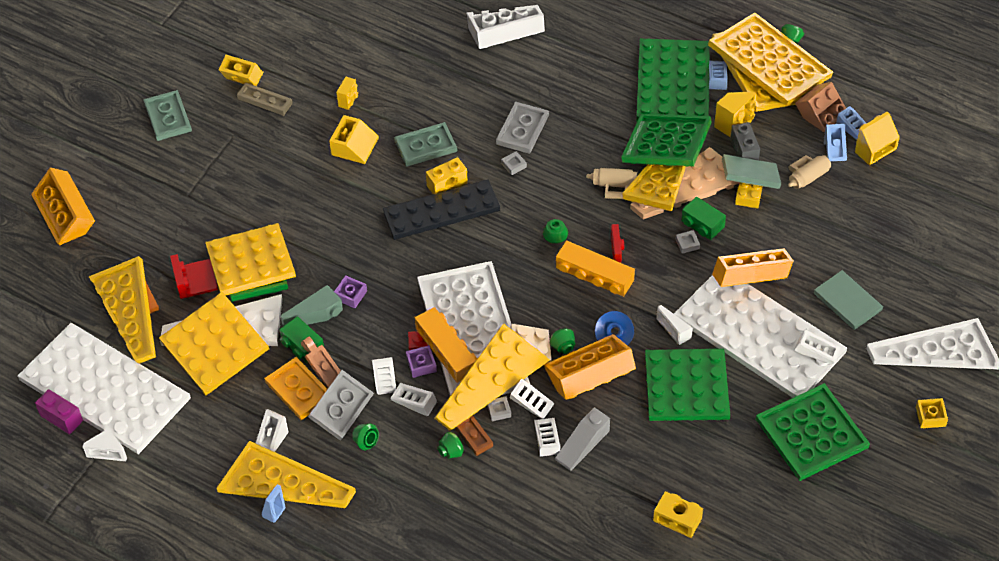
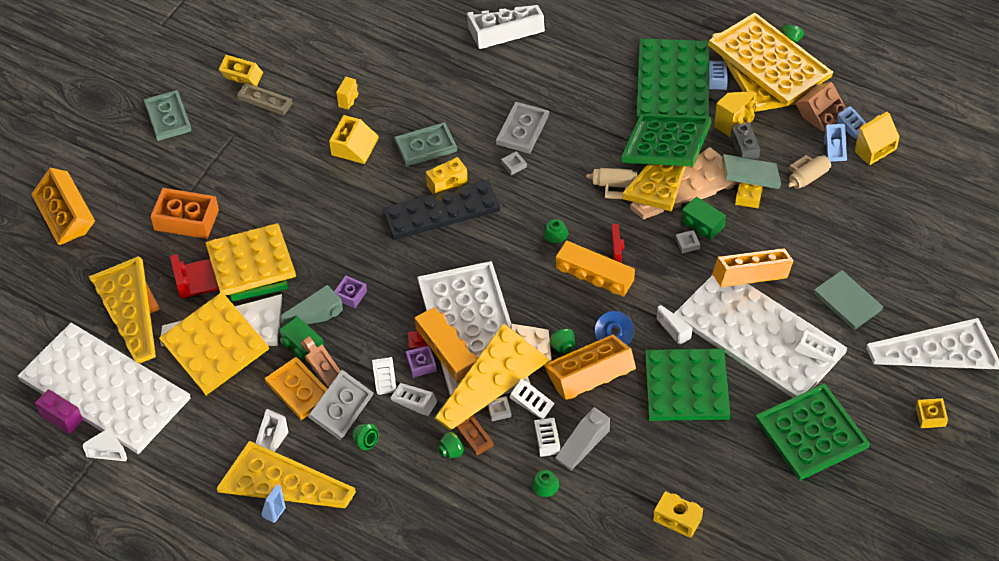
(184, 213): none -> orange brick
(545, 483): none -> green cone

